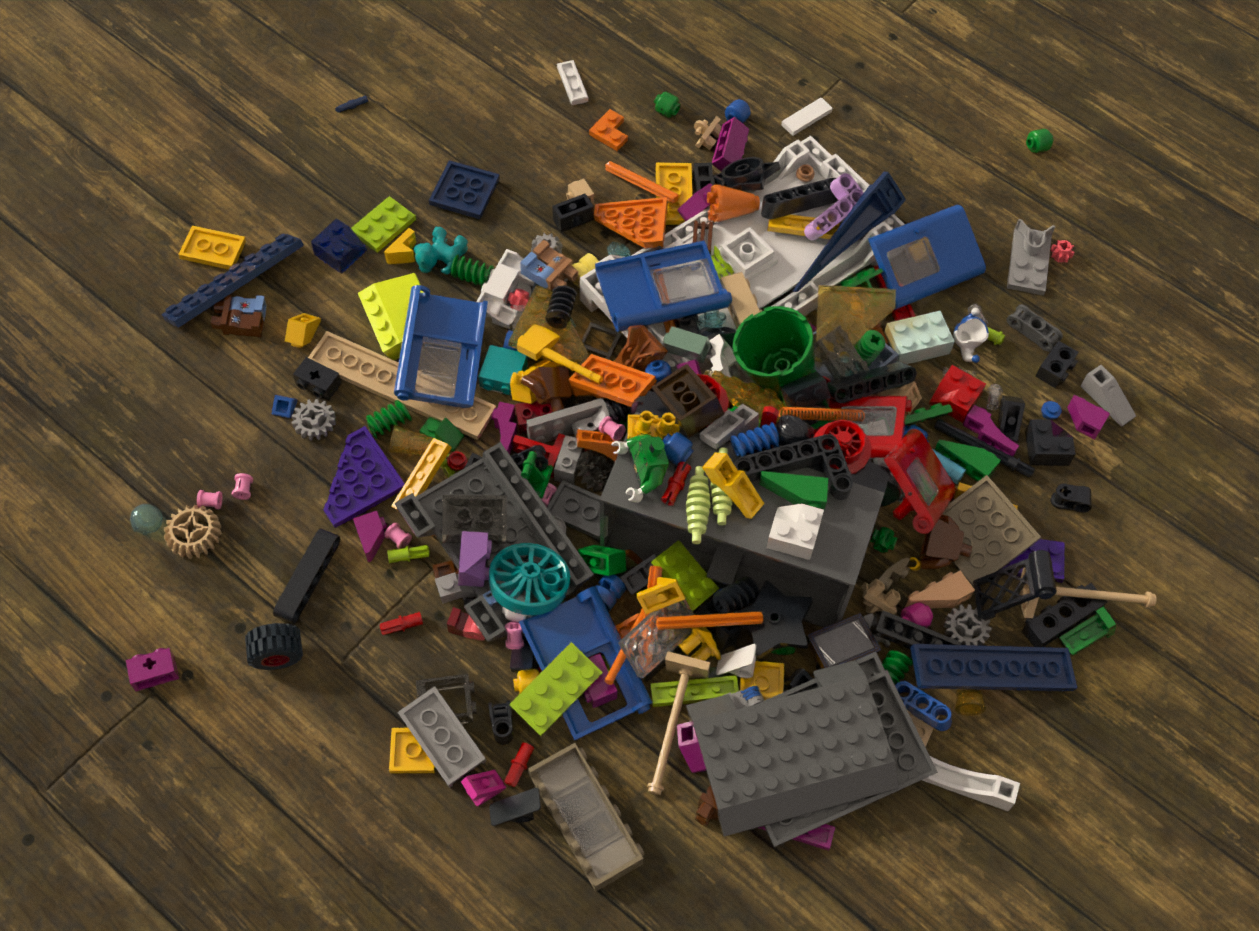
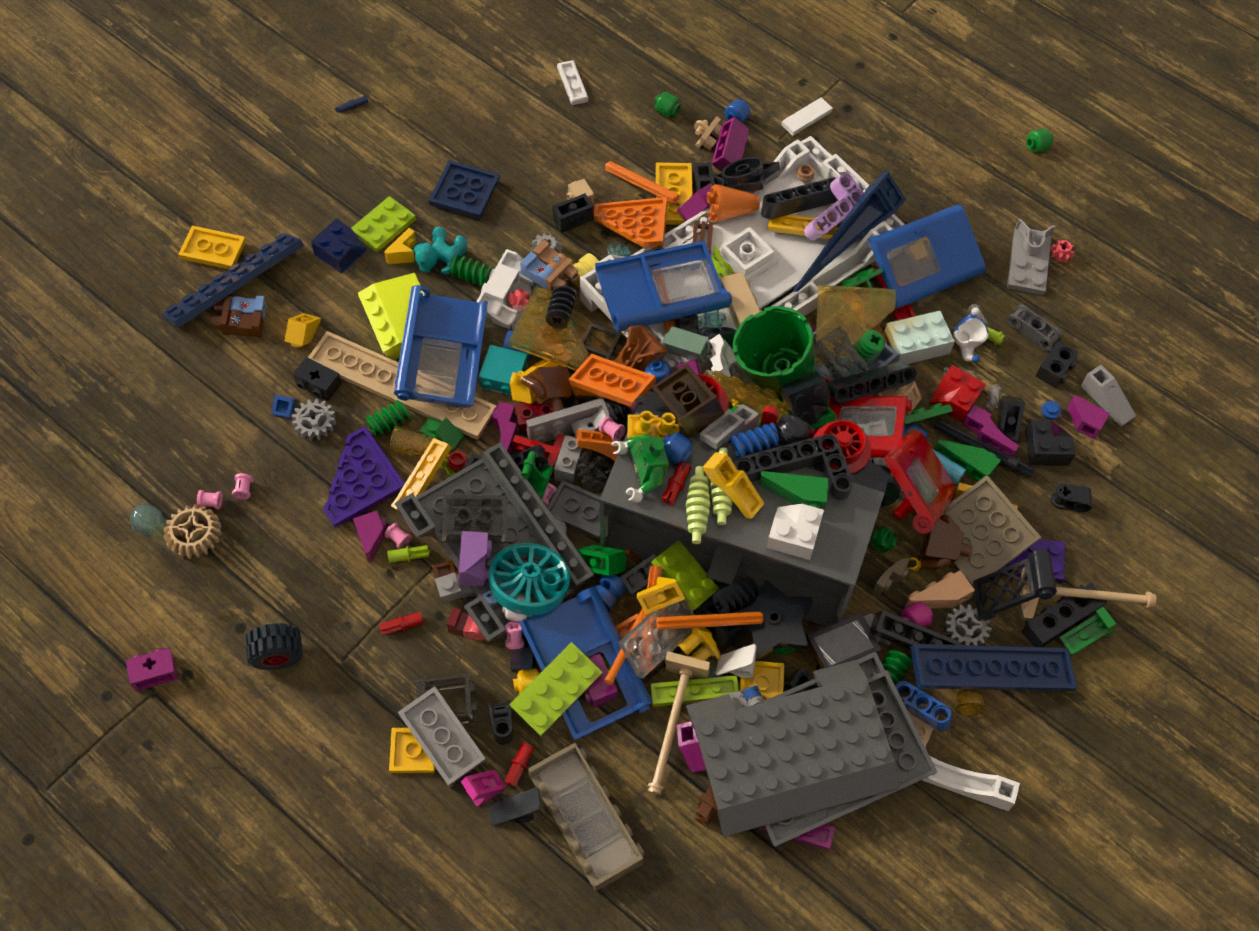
(306, 576): black beam -> none
(538, 343): yellow piece -> none
(606, 130): orange plate -> none
(853, 416): orange piece -> none
(877, 600): tan hips -> none

